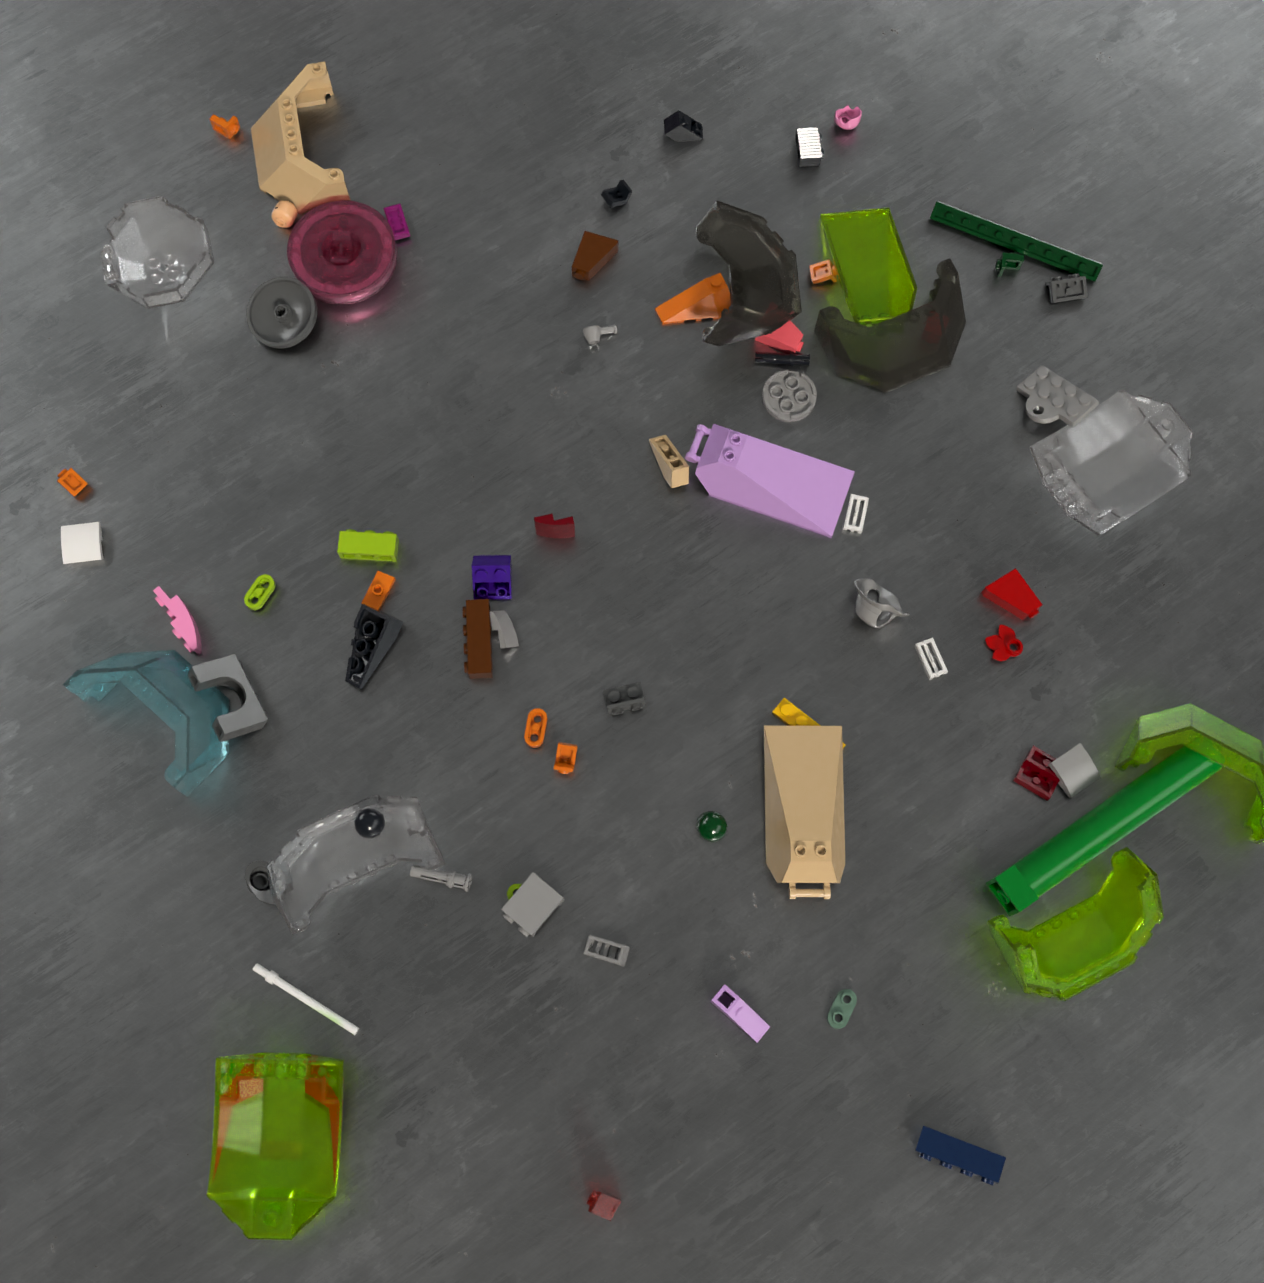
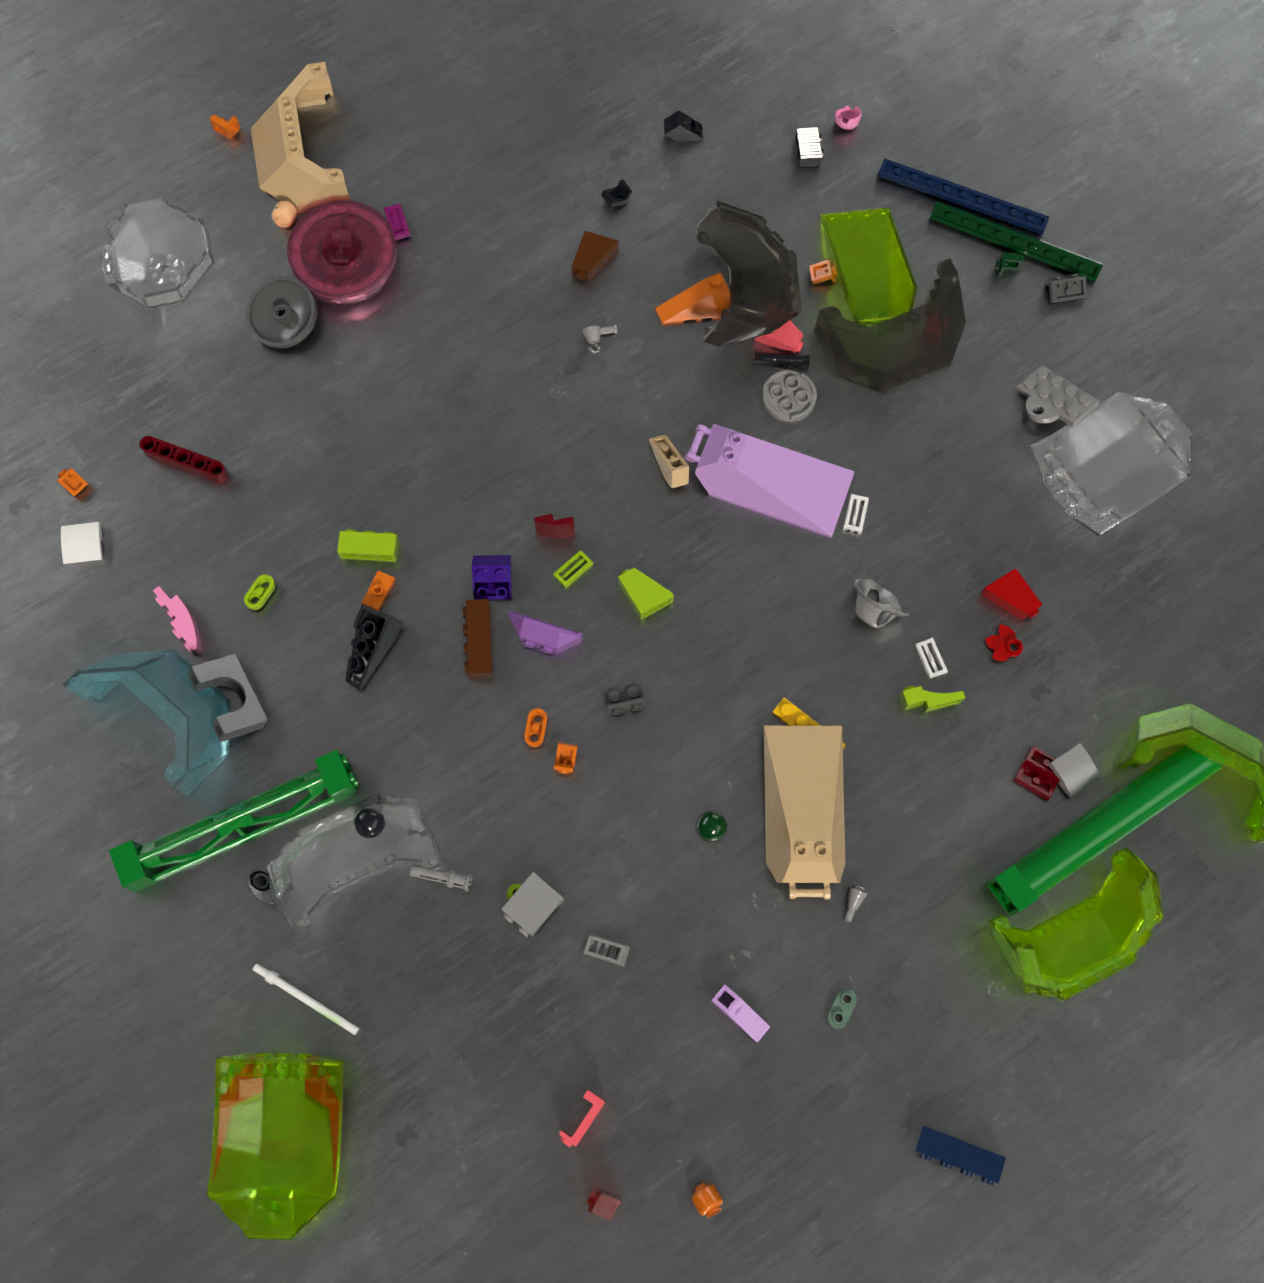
(135, 861): none -> green piece
(178, 453): none -> dark red beam
(502, 622): light grey slope -> none
(542, 634): none -> medium lavender wedge
(561, 580): none -> lime tile
(597, 1105): none -> coral panel
(643, 592): none -> lime slope
(707, 1200): none -> orange head
(855, 898): none -> light grey cone
(915, 696): none -> lime slope
(963, 196): none -> dark blue plate

